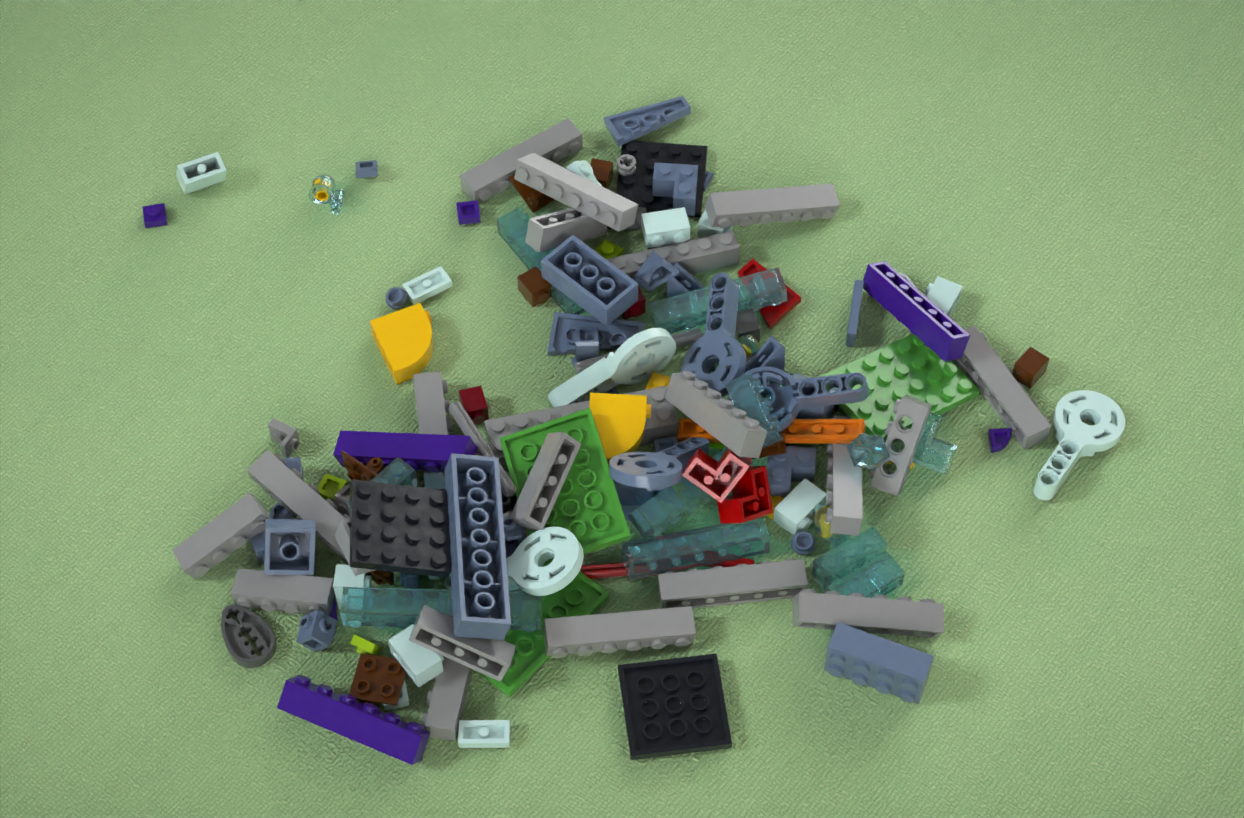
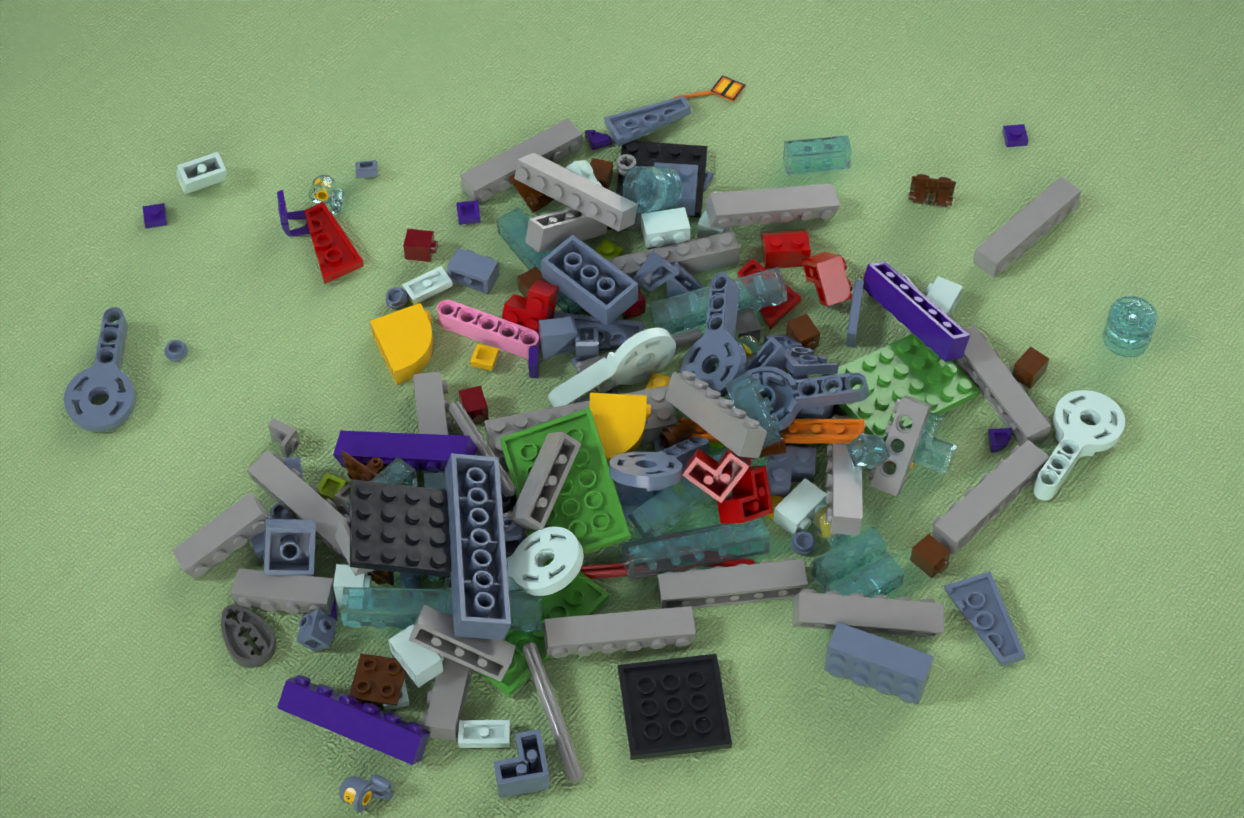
(101, 380): none -> sand blue beam
(176, 350): none -> sand blue plate
(284, 216): none -> dark purple piece
(332, 247): none -> red wing
(360, 792): none -> sand blue piece
(365, 646): lime plate -> none
(420, 245): none -> dark red brick
(473, 270): none -> sand blue brick
(474, 325): none -> bright pink beam
(484, 357): none -> yellow plate
(525, 772): none -> sand blue brick
(533, 362): none -> dark purple tile
(537, 306): none -> red brick
(552, 712): none -> light grey axle
(555, 335): none -> sand blue slope
(597, 140): none -> dark purple tile
(653, 188): none -> clear light blue wheel
(676, 433): none -> reddish brown cone
(725, 88): none -> piece
(785, 248): none -> red slope
(801, 360): none -> sand blue wing
(803, 331): none -> reddish brown brick
(817, 154): none -> clear light blue brick
(829, 276): none -> brick
(923, 183): none -> reddish brown hinge
(930, 556): none -> reddish brown brick
(986, 613): none -> sand blue wing
(989, 497): none -> light grey brick
(1015, 135): none -> dark purple plate
(1027, 227): none -> light grey brick
(1129, 326): none -> clear light blue wheel

